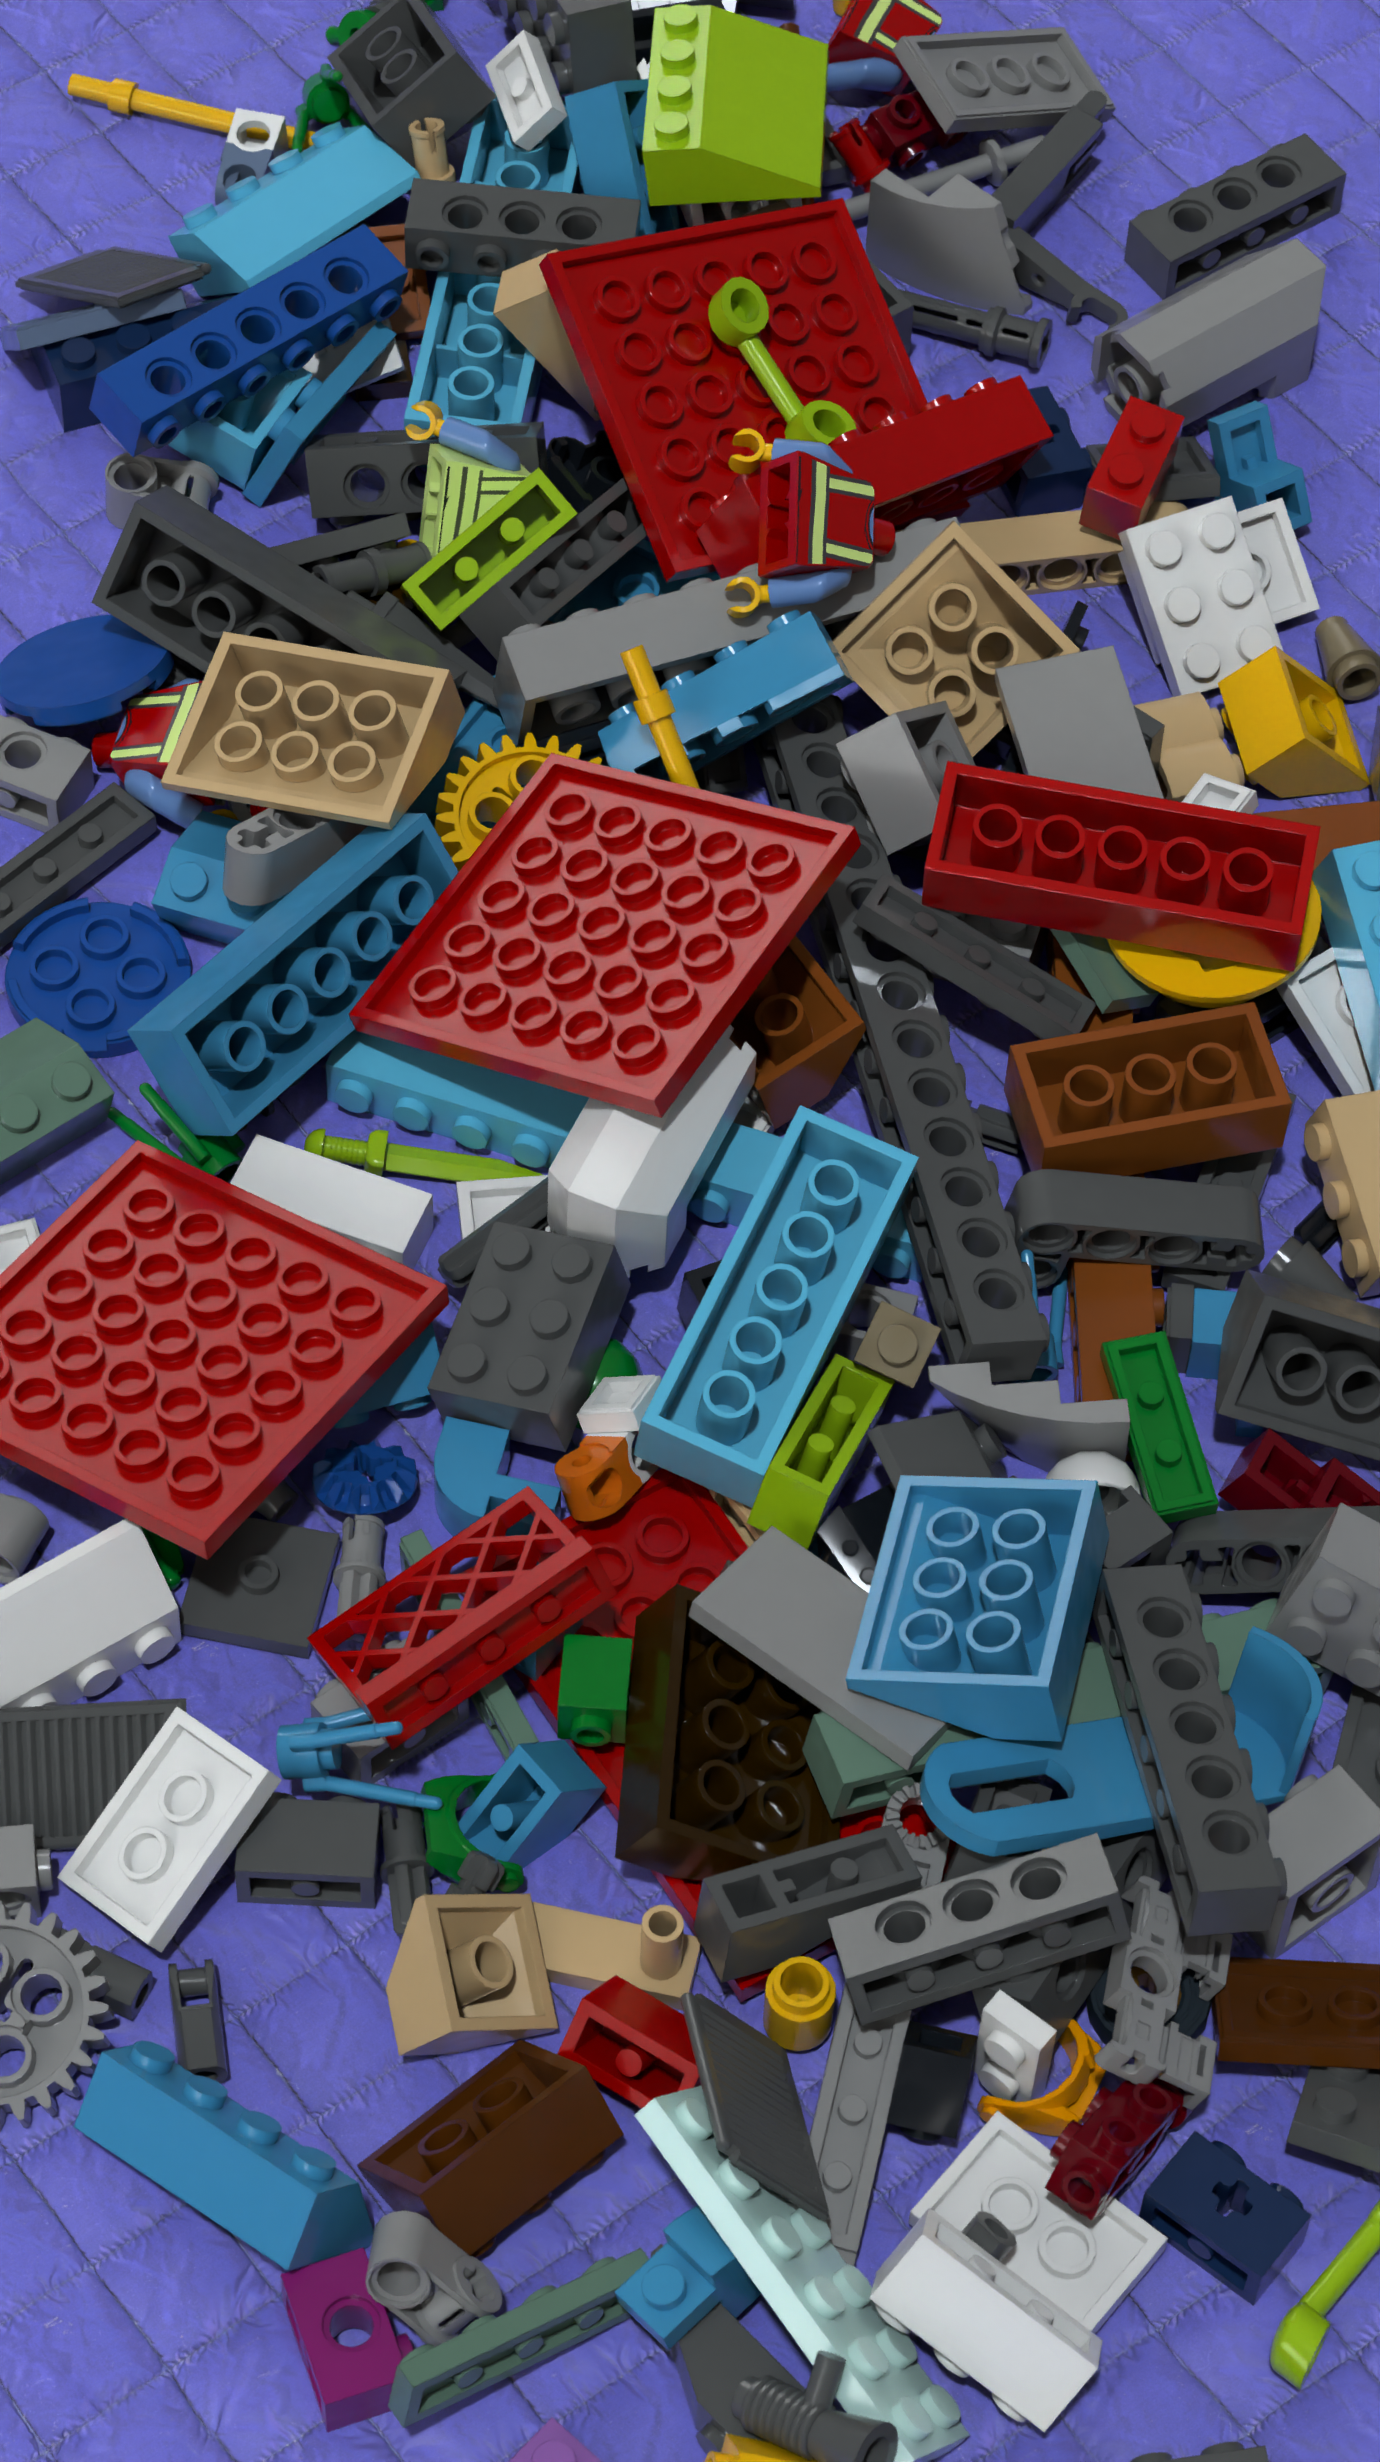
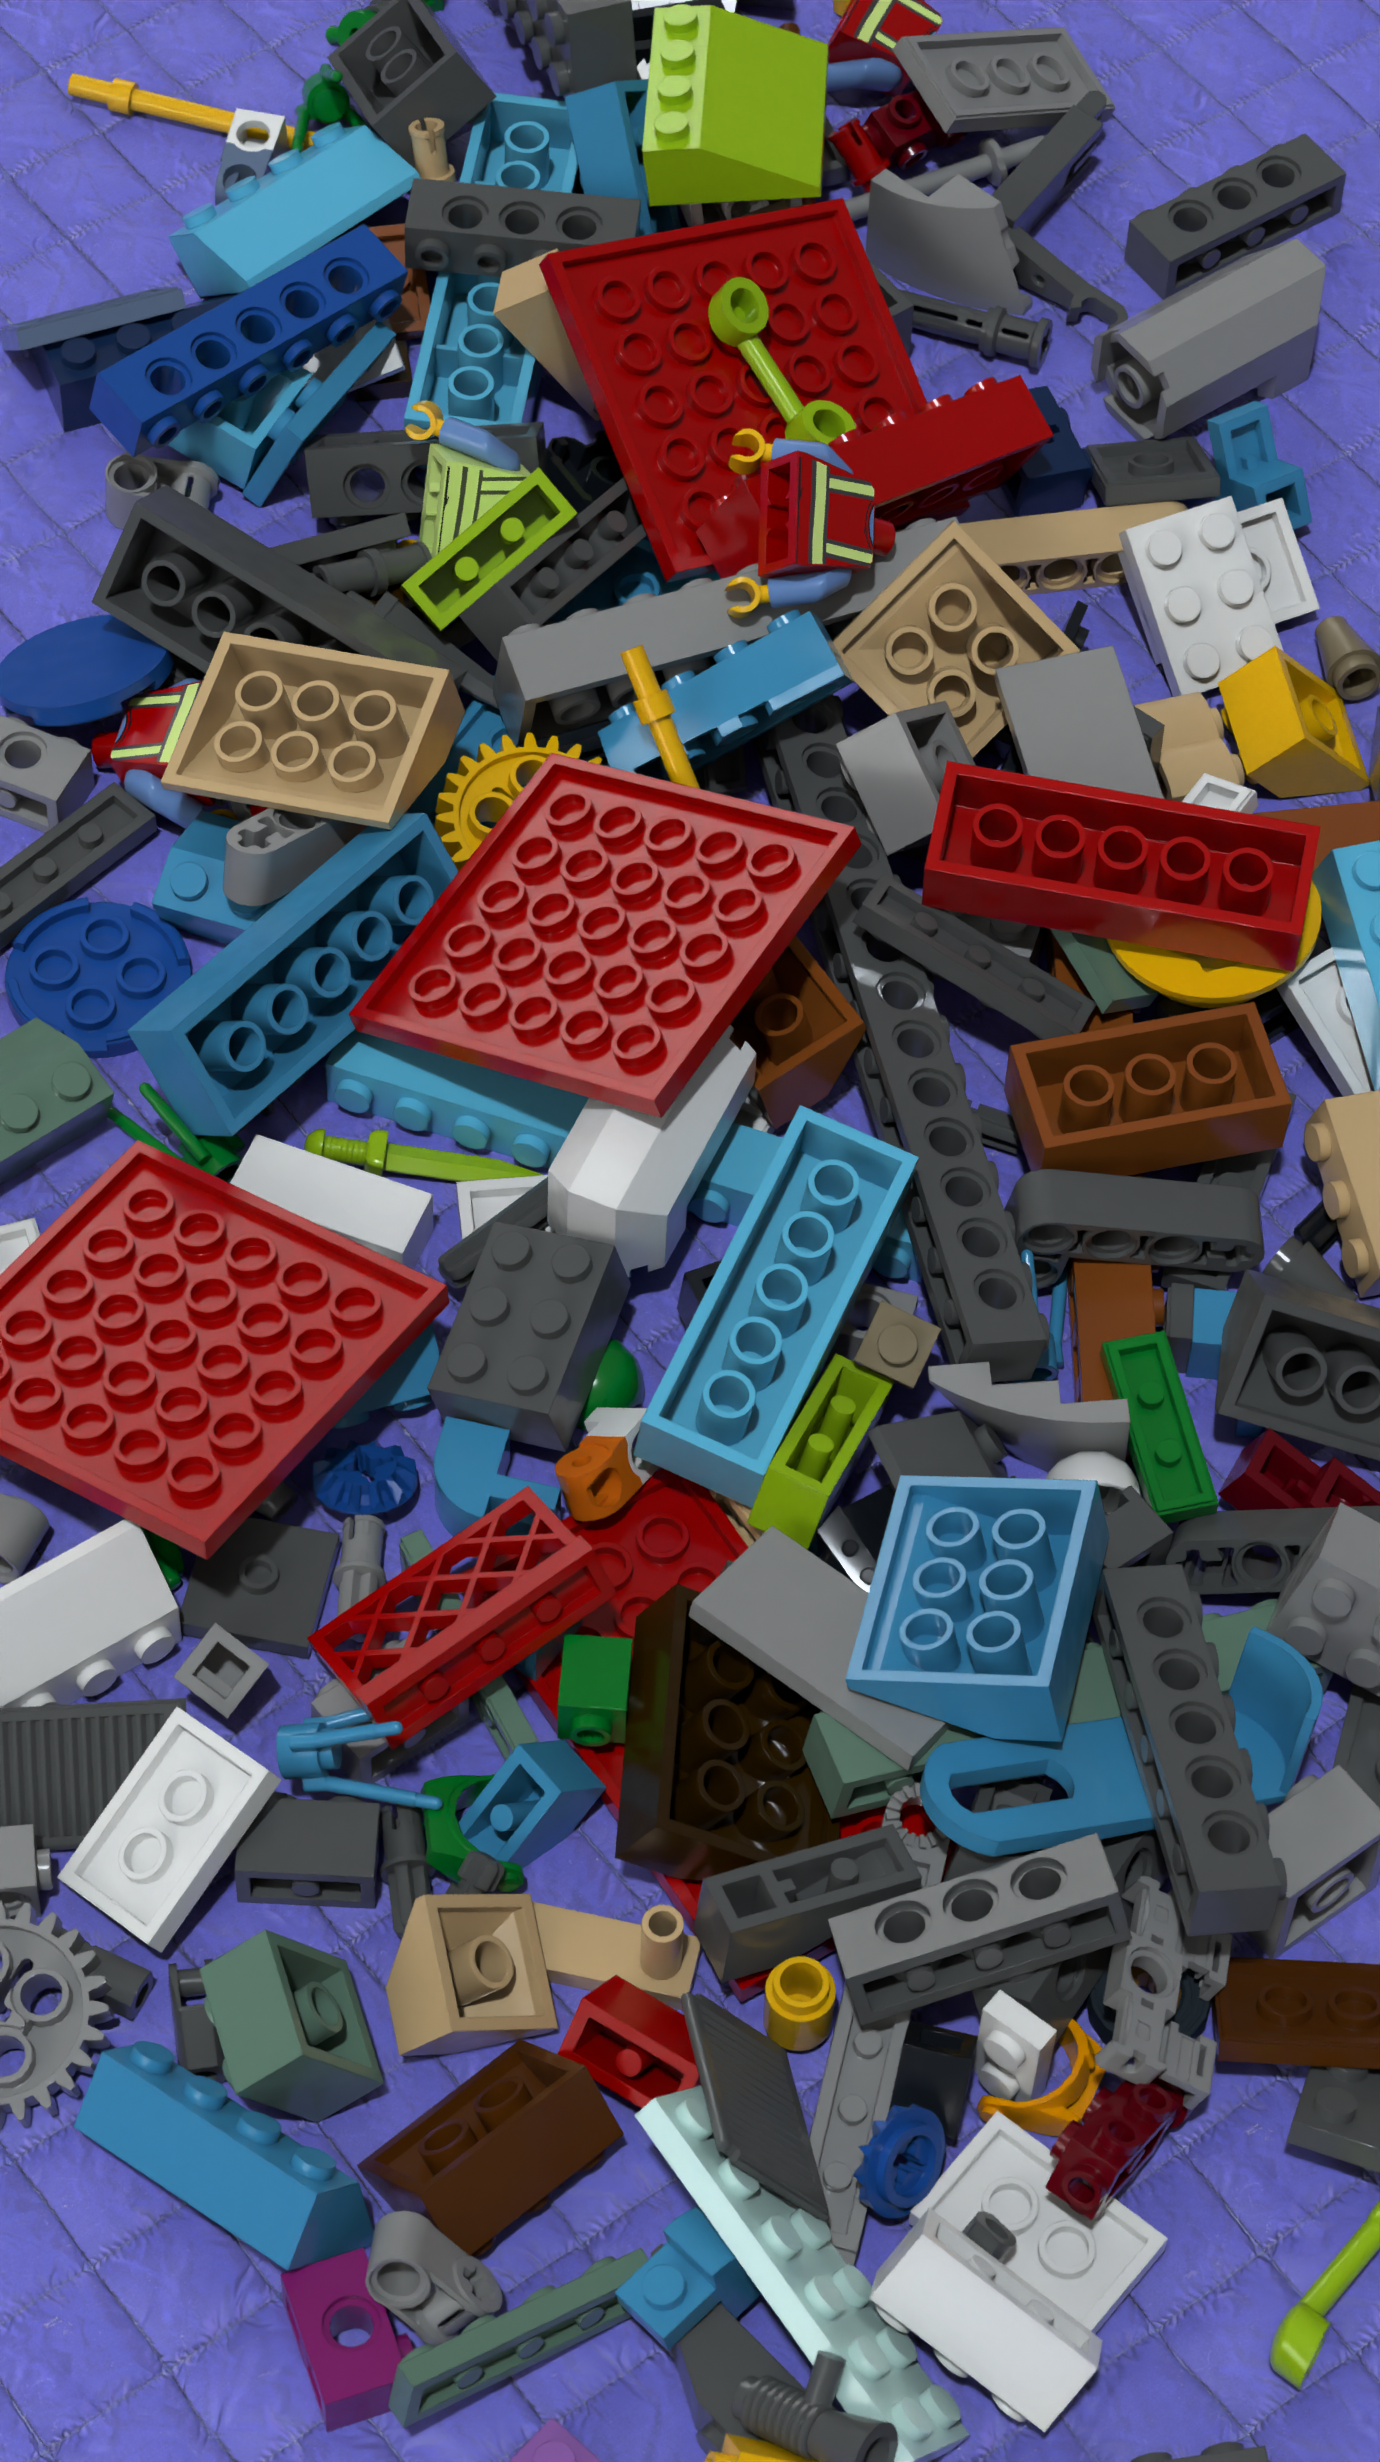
(114, 277): dark grey window -> none
(221, 1670): none -> light grey brick
(290, 2026): none -> sand green brick
(526, 90): white plate -> none
(618, 1404): white tile -> none
(897, 2189): none -> blue gear
(1131, 468): red brick -> none
(1239, 2249): dark blue brick -> none

